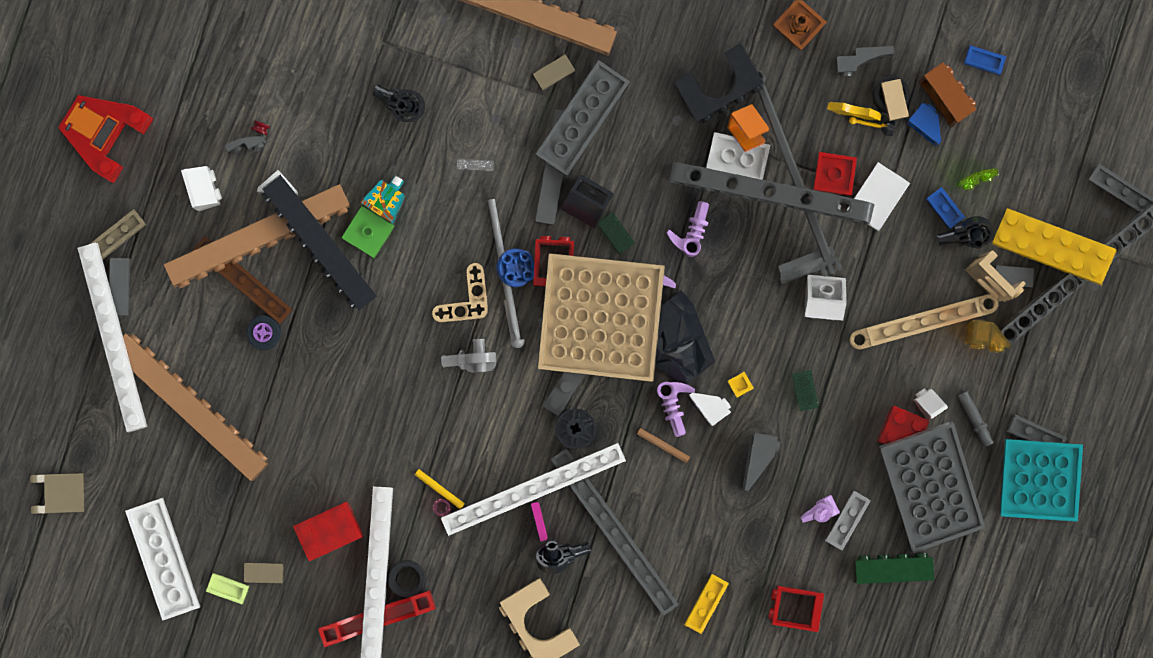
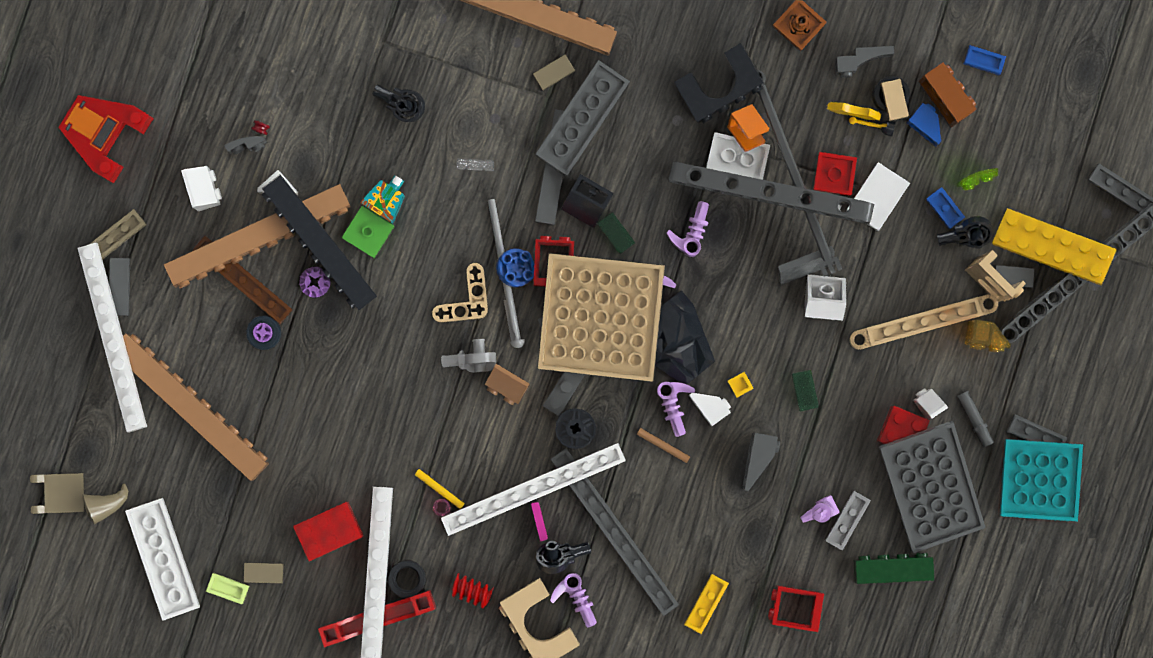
(101, 507): none -> dark tan hat
(313, 291): none -> medium lavender gear
(471, 591): none -> red piece
(507, 384): none -> medium nougat slope
(577, 593): none -> lavender piece

